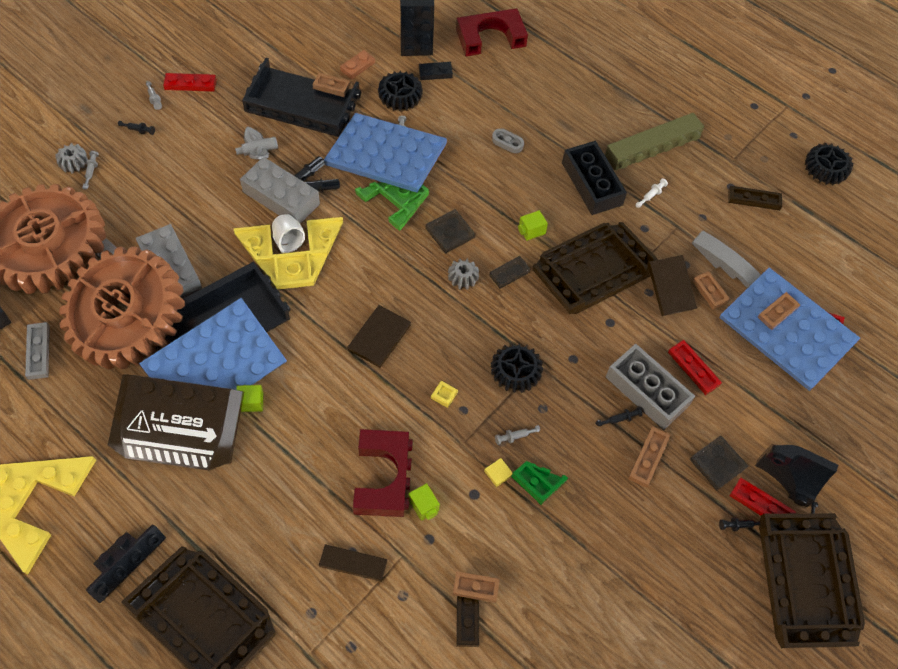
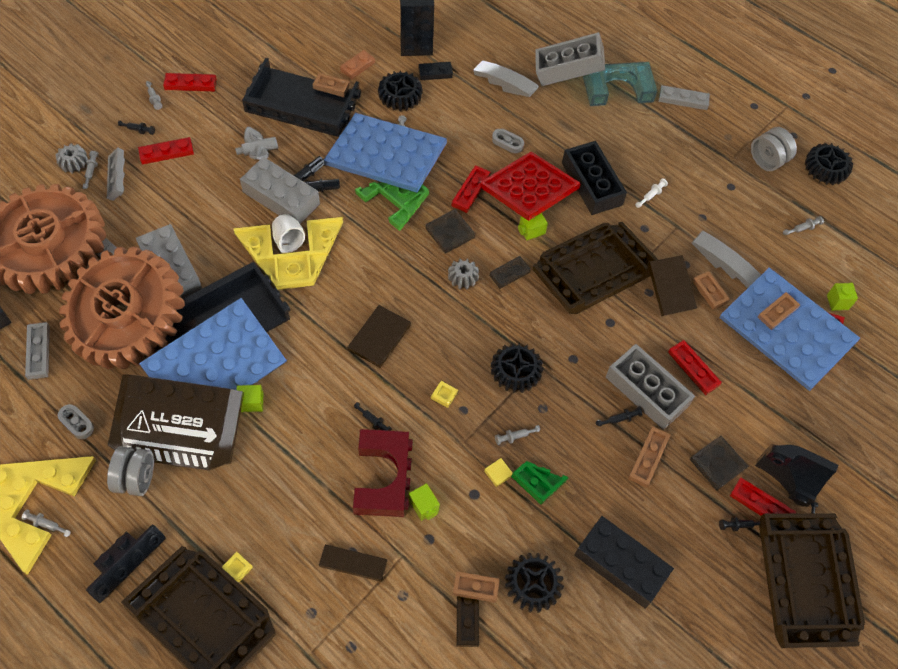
(39, 520): none -> light grey piece
(77, 422): none -> light grey plate
(115, 174): none -> light grey plate
(130, 471): none -> light grey wheel
(165, 150): none -> red plate
(237, 567): none -> light yellow tile
(377, 422): none -> black piece
(470, 189): none -> red plate
(506, 21): dark red arch -> none
(509, 80): none -> light grey slope
(530, 185): none -> red plate
(539, 588): none -> black gear
(570, 59): none -> light grey brick
(623, 562): none -> black brick
(636, 74): none -> clear light blue arch
(654, 141): olive brick -> none
(684, 97): none -> light grey plate
(755, 198): dark brown tile -> none
(773, 148): none -> light grey wheel
(809, 224): none -> light grey piece
(842, 296): none -> lime brick

